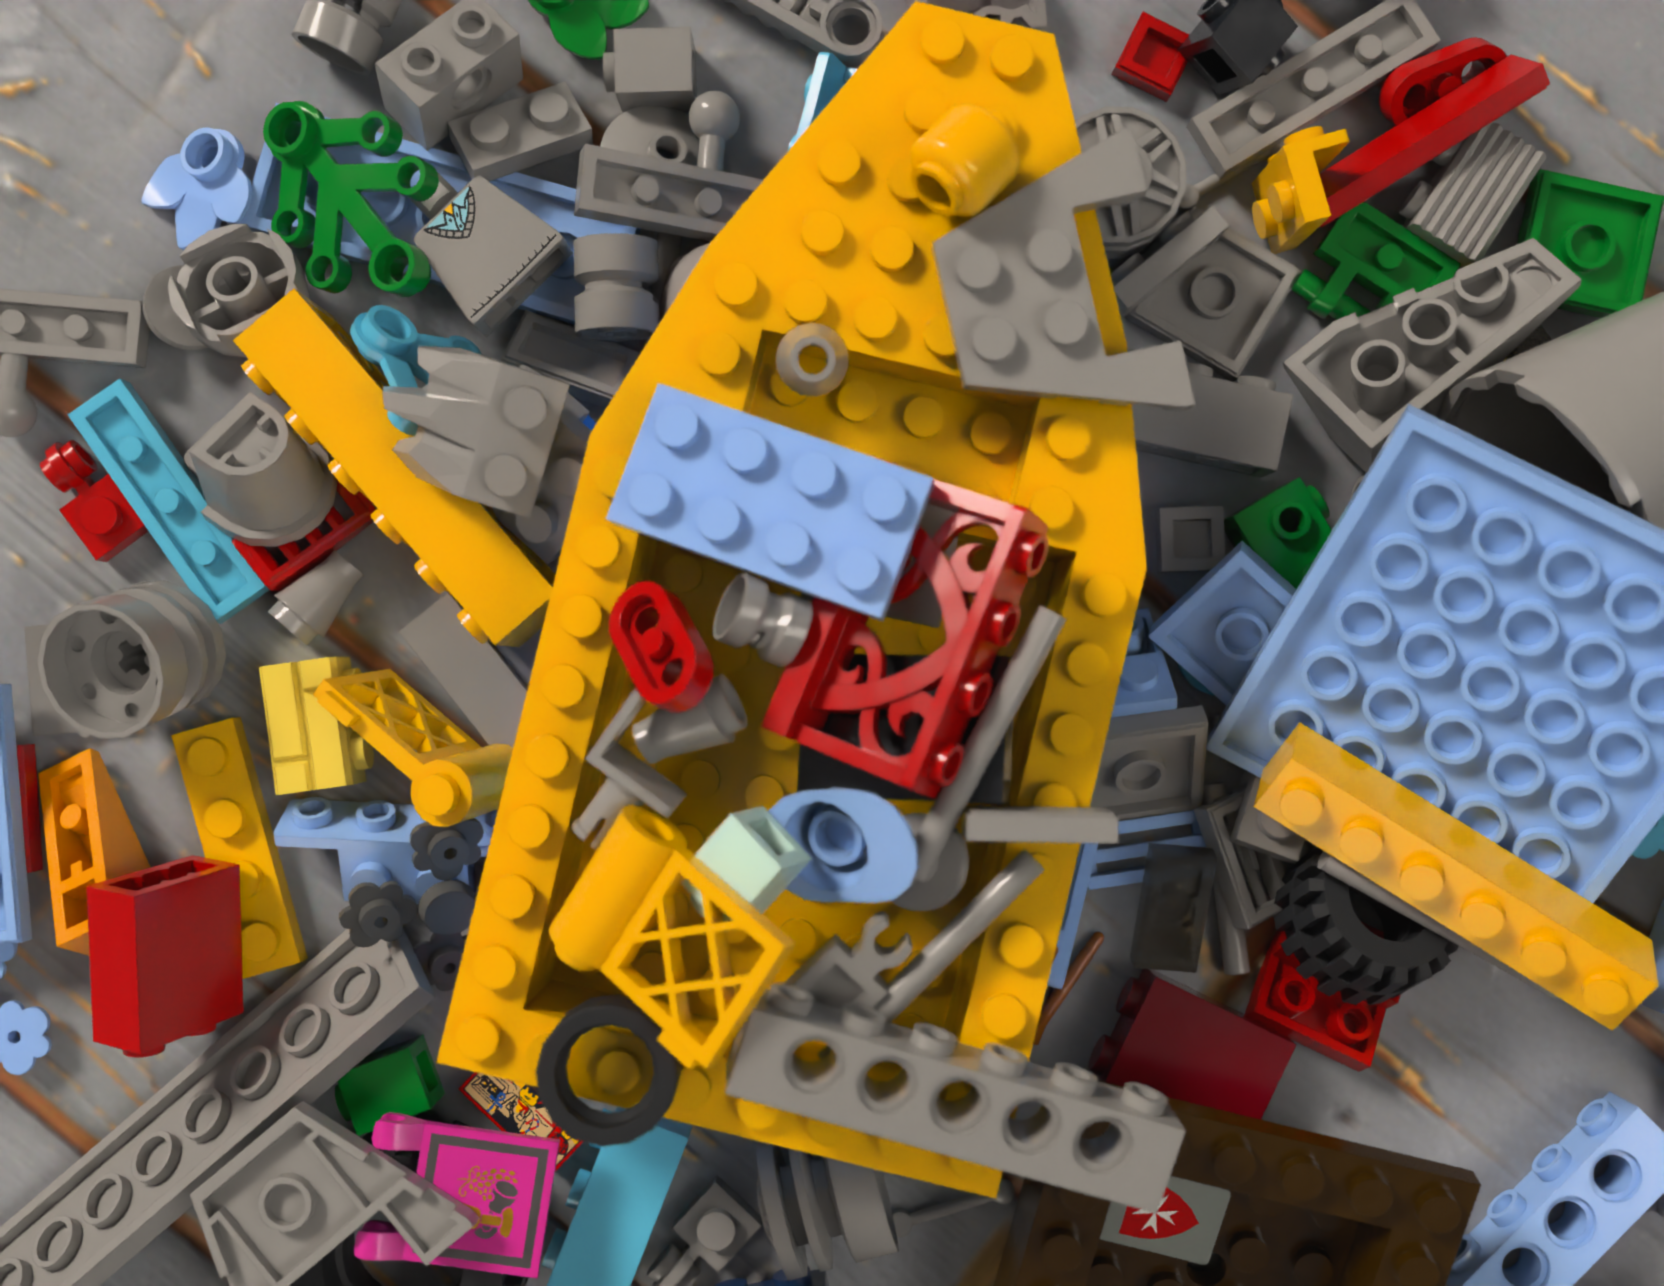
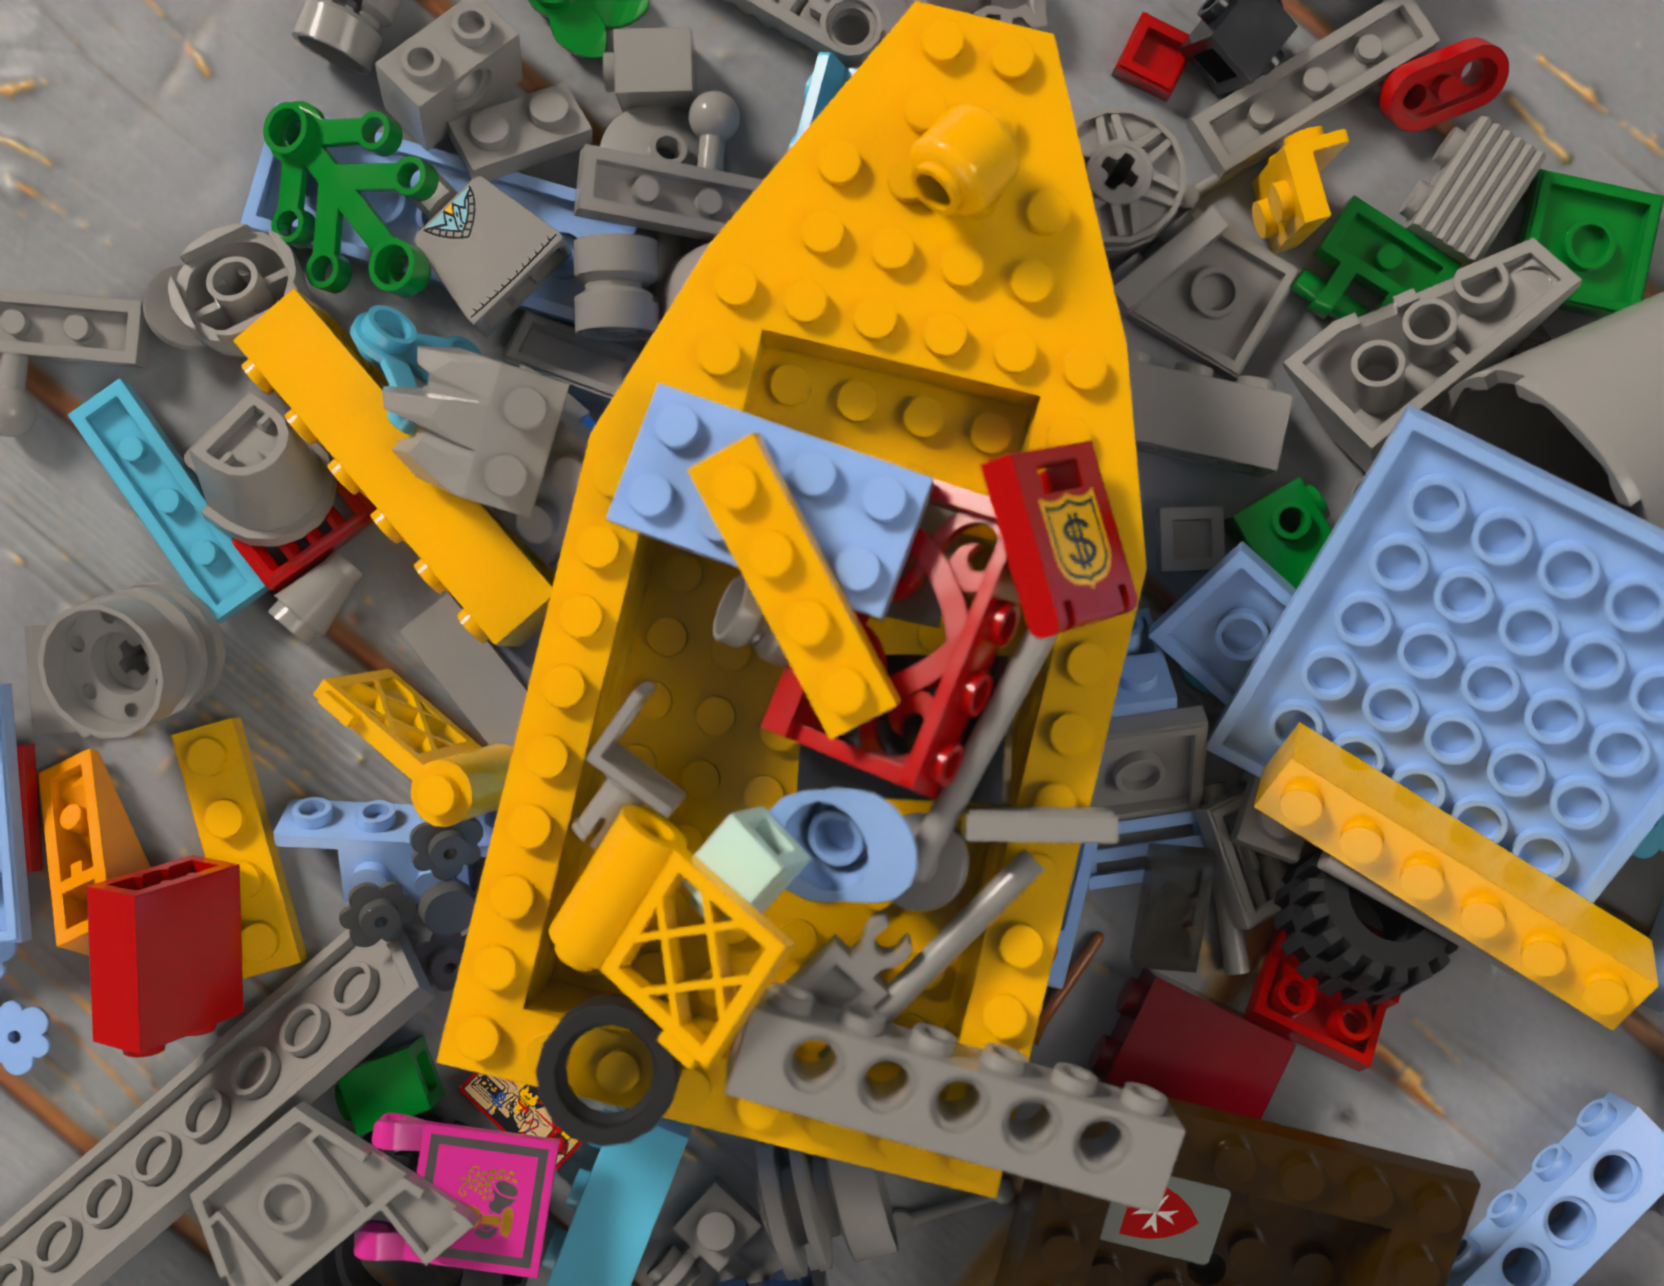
(100, 511): red plate -> none
(202, 184): light blue plate -> none
(304, 739): light yellow brick -> none
(666, 660): red plate -> none
(703, 726): light grey cone -> none
(794, 585): none -> yellow plate
(836, 360): light grey cone -> none
(1024, 295): light grey wing -> none
(1060, 538): none -> red container
(1431, 132): red tile -> none

